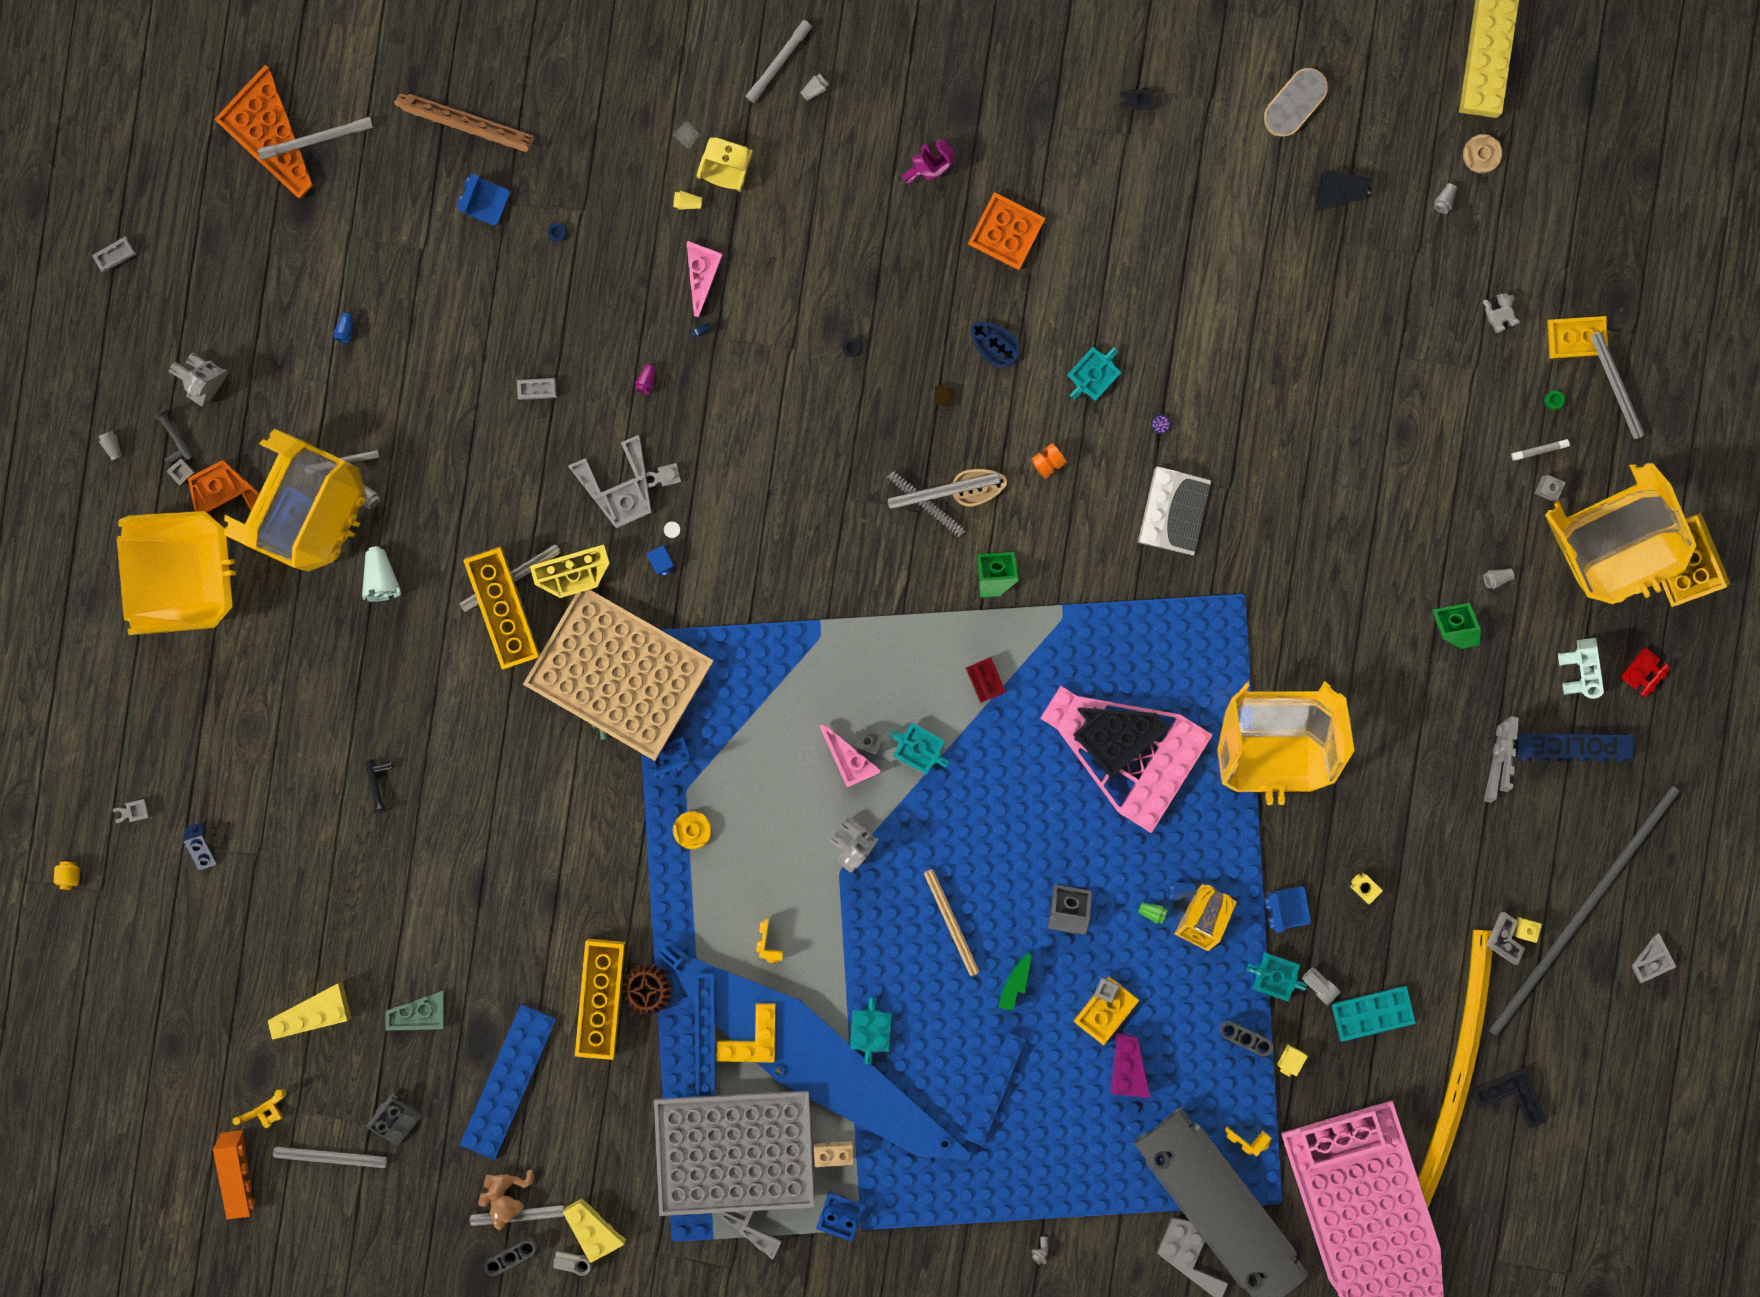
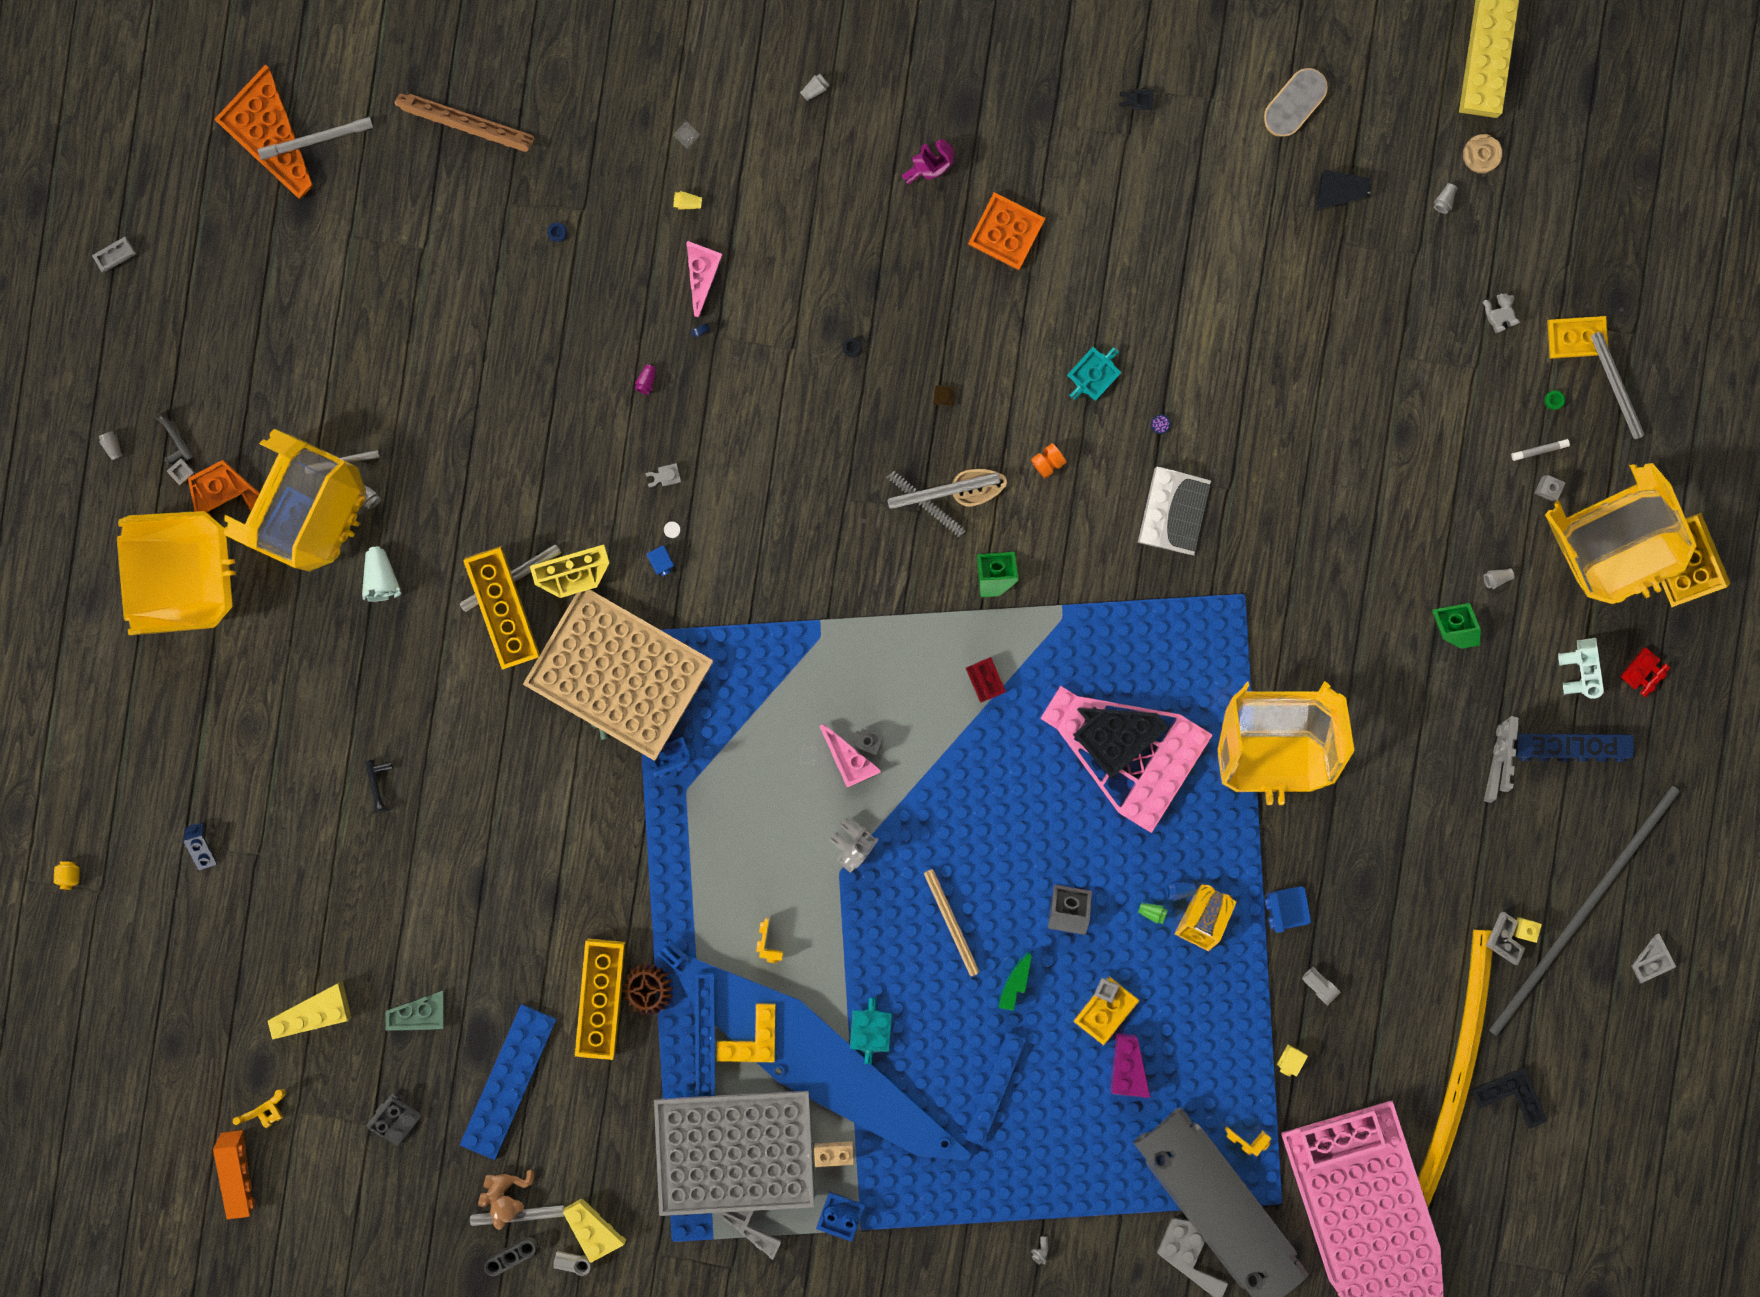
(134, 810): light grey plate -> none
(202, 381): light grey piece -> none
(330, 1157): light grey axle -> none
(343, 330): blue cone -> none
(483, 200): blue bracket -> none
(536, 389): light grey plate -> none
(623, 502): light grey wing -> none
(692, 830): yellow tile -> none
(725, 164): light yellow piece -> none
(798, 35): light grey piece -> none
(919, 748): teal plate -> none
(1004, 338): dark blue piece -> none
(1252, 1044): dark grey beam -> none
(1276, 977): teal plate -> none
(1372, 892): light yellow brick -> none
(1373, 1013): teal plate -> none

